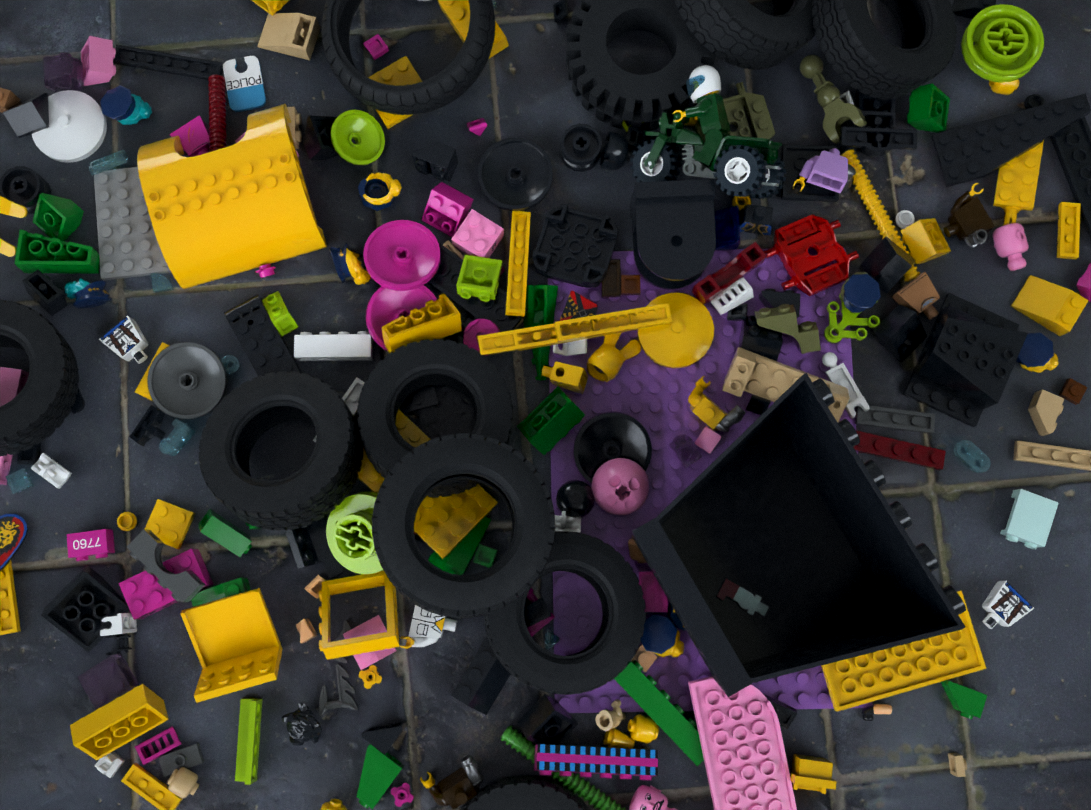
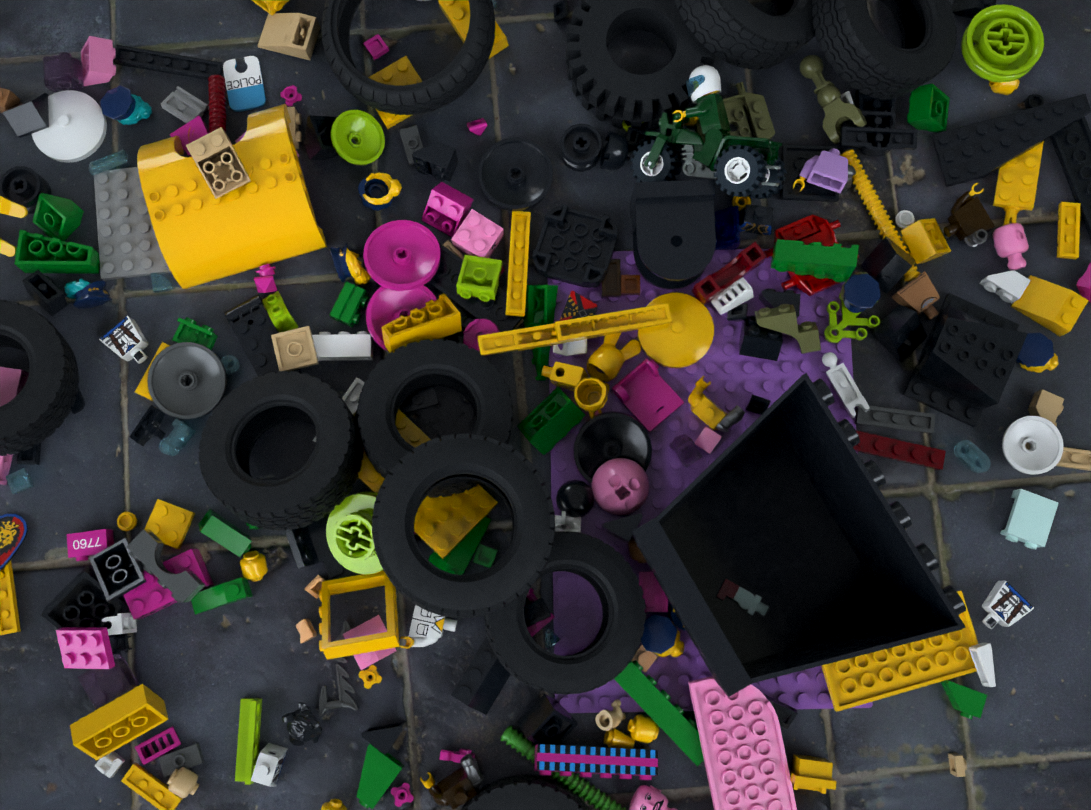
(51, 470): white hips -> none
(85, 647): none -> dark pink plate
(117, 570): none -> black slope
(184, 105): none -> light grey plate
(190, 332): none -> green bracket
(218, 162): none -> tan slope
(233, 644): yellow bracket -> none
(253, 566): none -> yellow head
(265, 284): none -> dark pink slope
(269, 765): none -> white torso
(291, 90): none -> dark pink plate
(294, 349): none -> tan plate
(349, 304): none -> green brick
(411, 141): none -> dark grey plate
(448, 755): none -> dark pink plate
(591, 395): none -> yellow piece
(623, 527): none -> black slope
(645, 393): none -> dark pink door
(771, 379): tan plate -> none
(815, 259): none -> green wedge
(876, 709): arm -> none
(983, 661): none -> white slope
(1007, 285): none -> white slope
(1044, 442): none -> white dish
(1072, 391): reddish brown plate -> none

